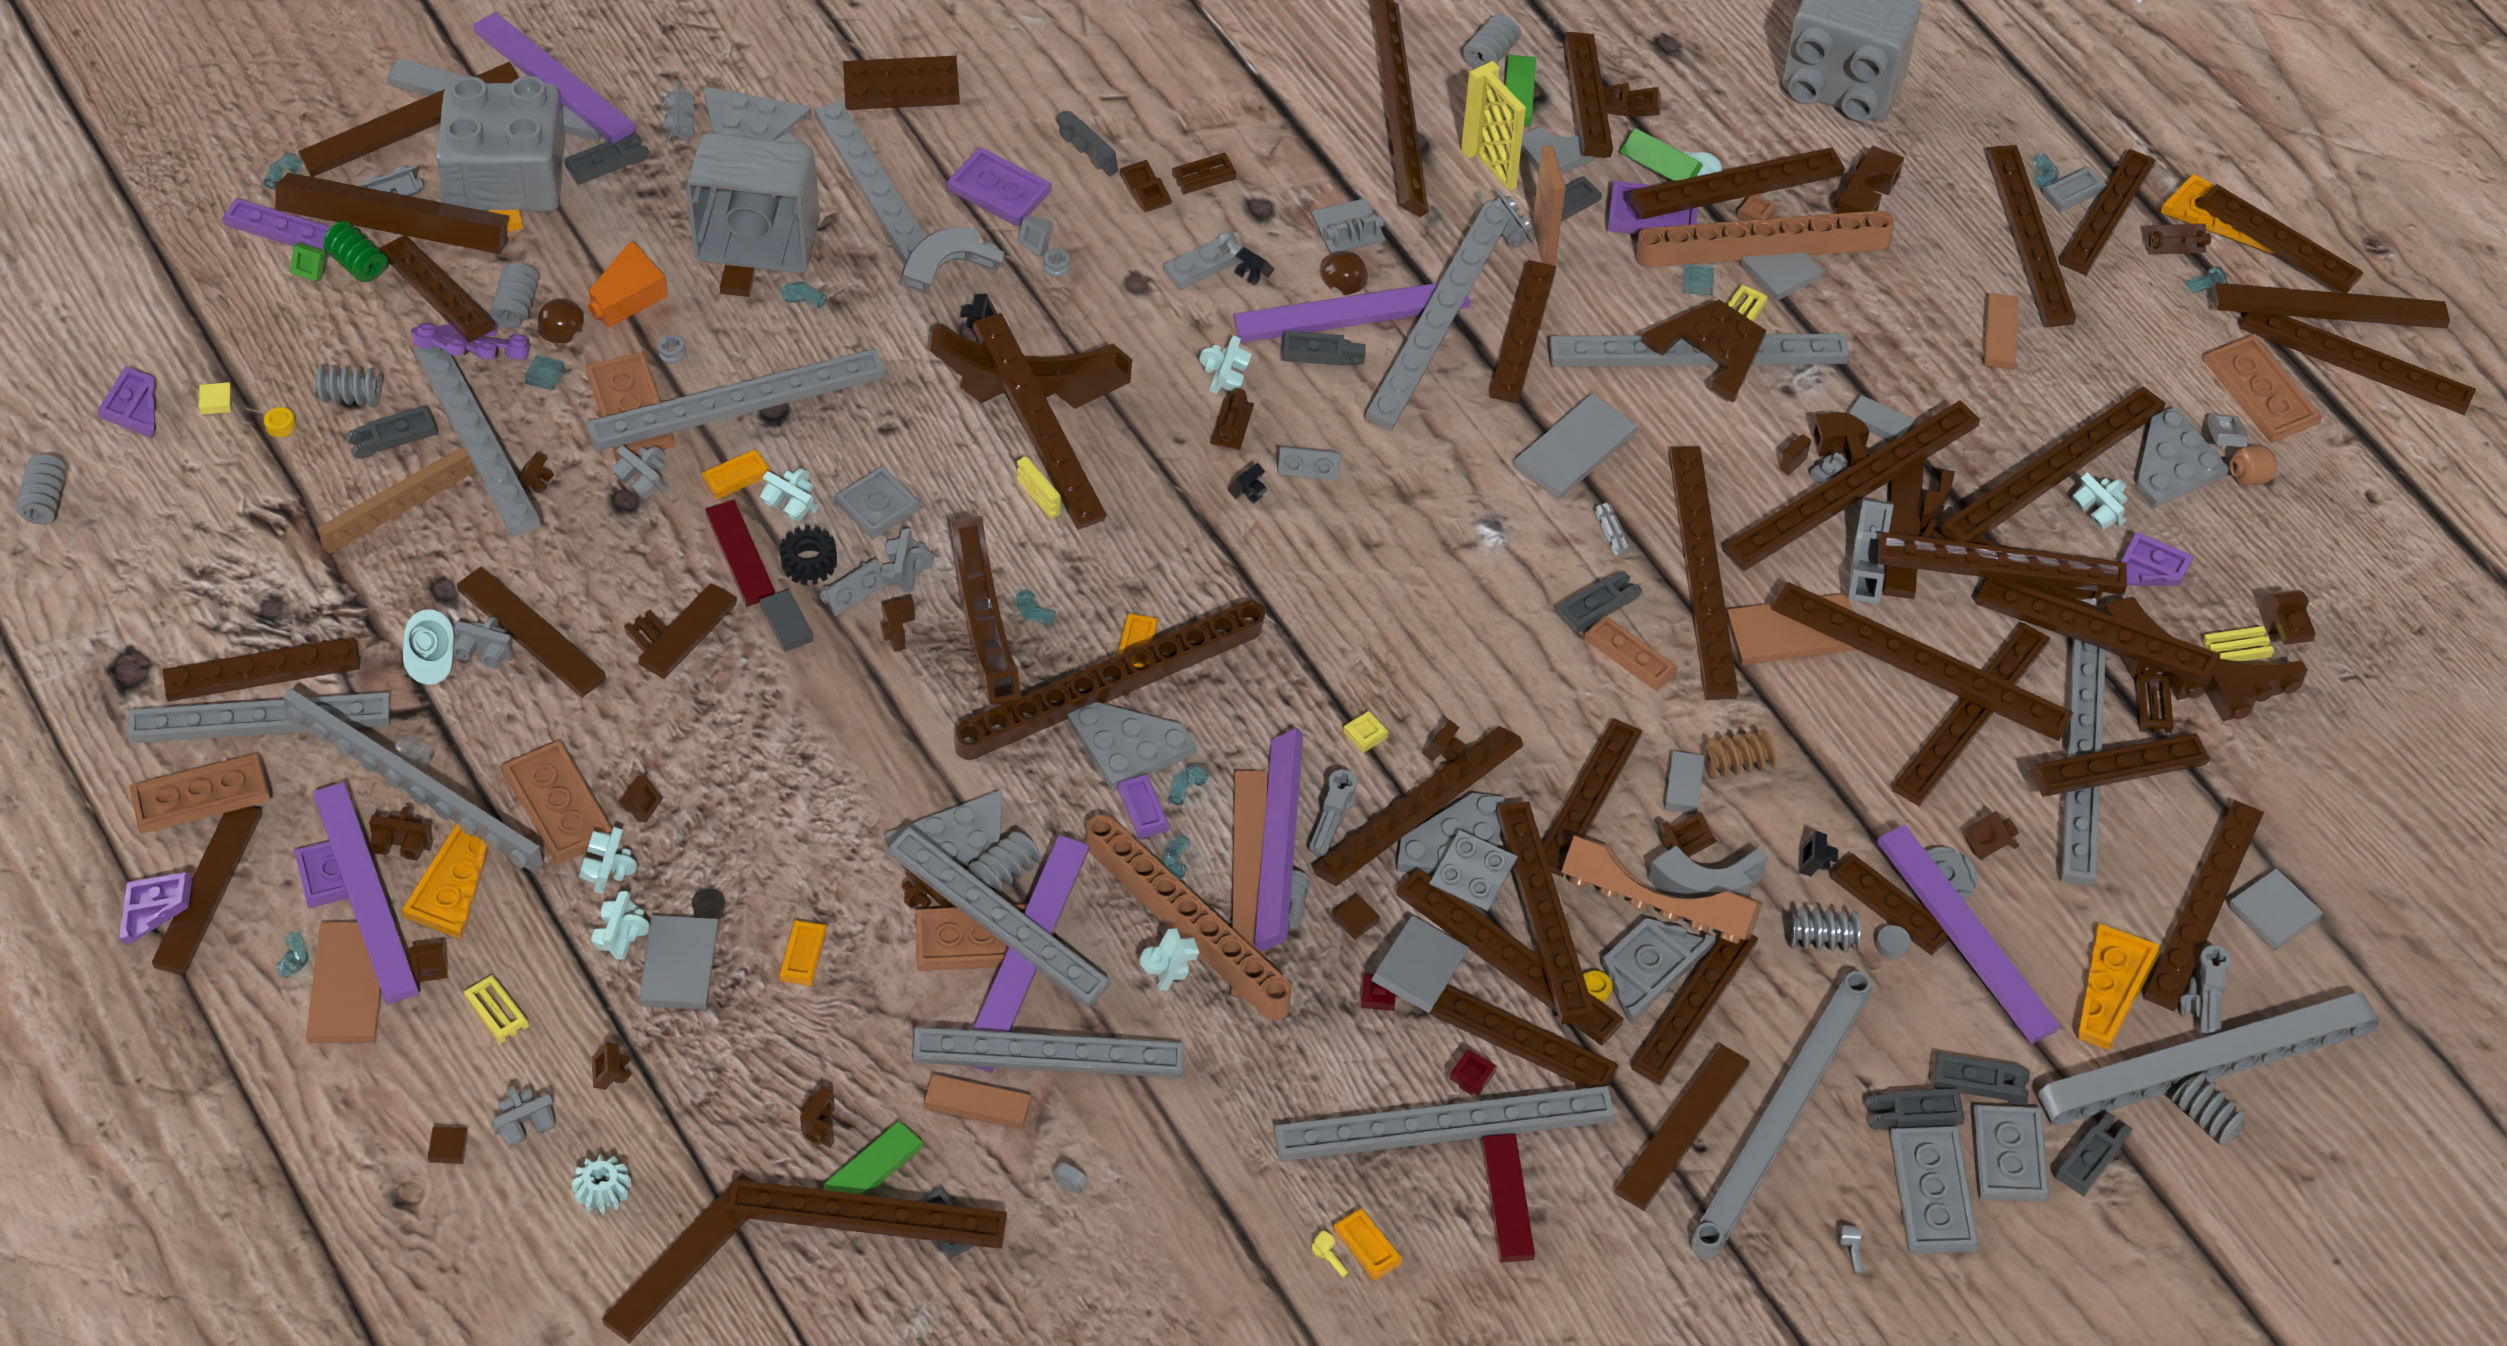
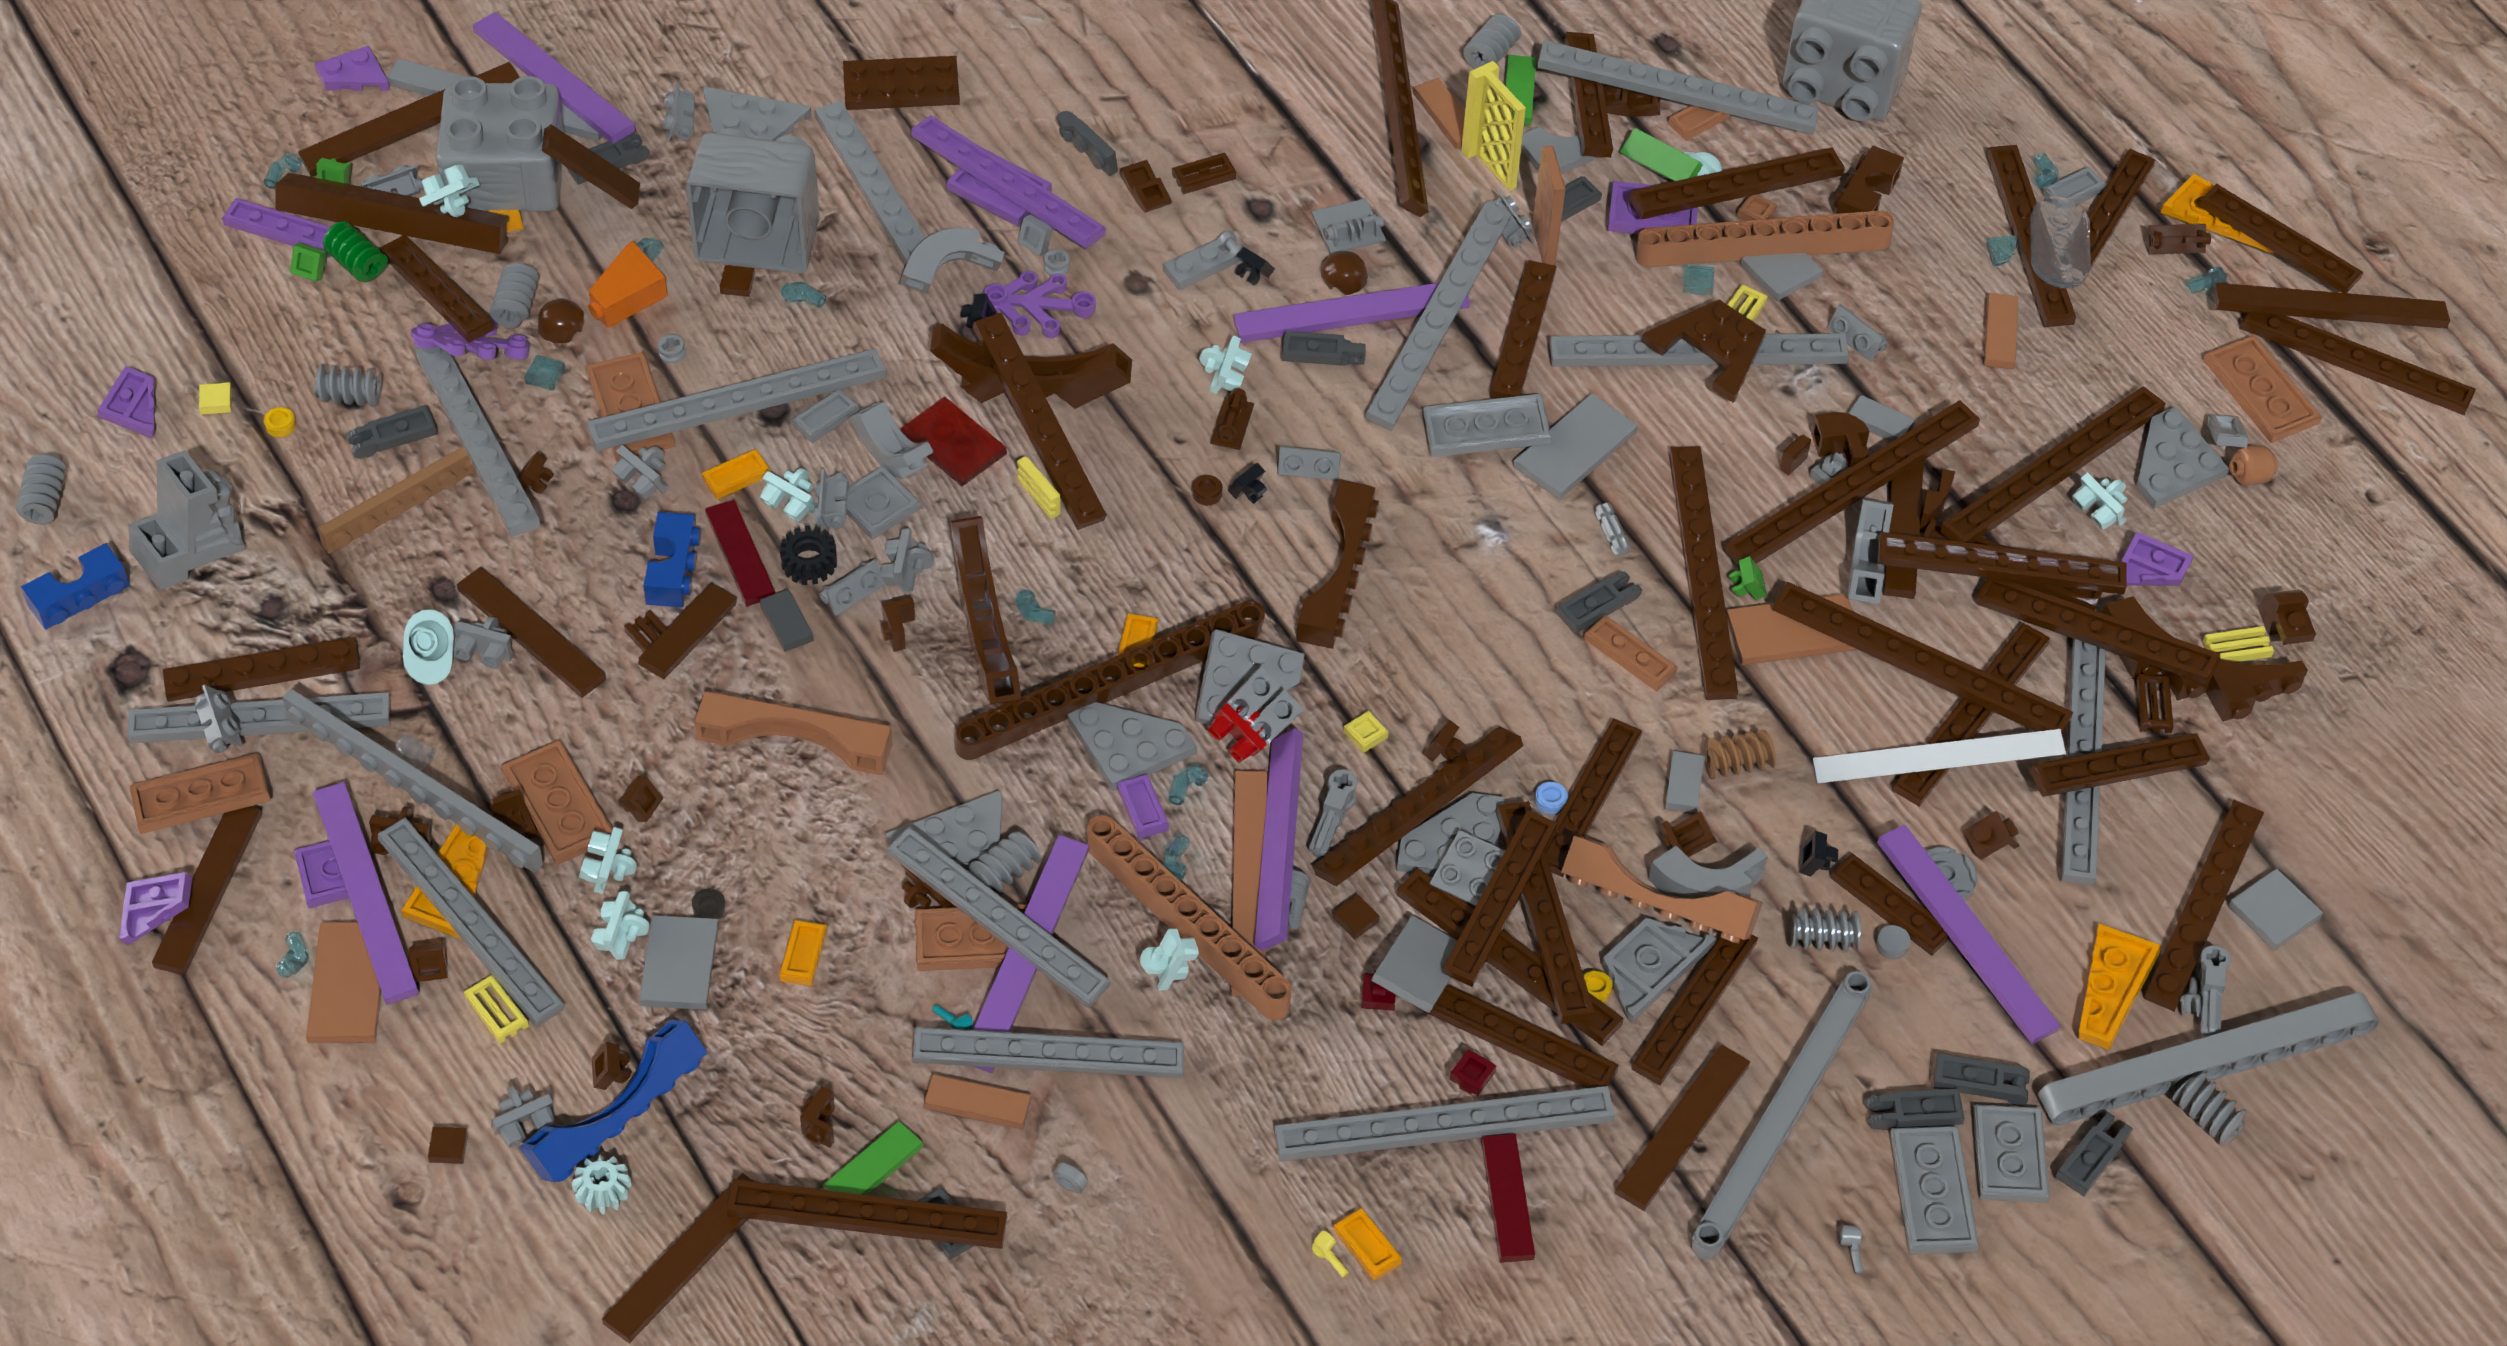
(57, 601): none -> blue arch
(190, 524): none -> light grey brick
(215, 708): none -> light grey hinge
(333, 170): none -> bright green tile
(352, 71): none -> medium lavender wing
(438, 193): none -> light aqua hips
(471, 922): none -> light grey tile
(511, 811): none -> reddish brown bracket
(590, 166): none -> reddish brown tile
(651, 247): none -> clear light blue tile
(666, 1057): none -> blue arch
(669, 580): none -> blue arch
(733, 719): none -> nougat arch
(825, 415): none -> light grey tile
(830, 511): none -> light grey hinge
(888, 443): none -> light grey arch
(957, 441): none -> clear red tile
(962, 1023): none -> teal hand
(1008, 182): none -> medium lavender tile
(1034, 302): none -> medium lavender plant
(1207, 490): none -> reddish brown tile
(1231, 663): none -> light grey plate
(1246, 722): none -> hips
(1323, 610): none -> reddish brown arch
(1442, 109): none -> nougat tile
(1486, 425): none -> light grey tile
(1499, 898): none -> reddish brown plate
(1551, 797): none -> light blue tile
(1678, 87): none -> light grey plate
(1695, 120): none -> nougat tile
(1750, 578): none -> bright green tile
(1858, 333): none -> light grey hinge
(1939, 756): none -> white sticker
(2001, 249): none -> clear light blue tile
(2060, 242): none -> clear tile

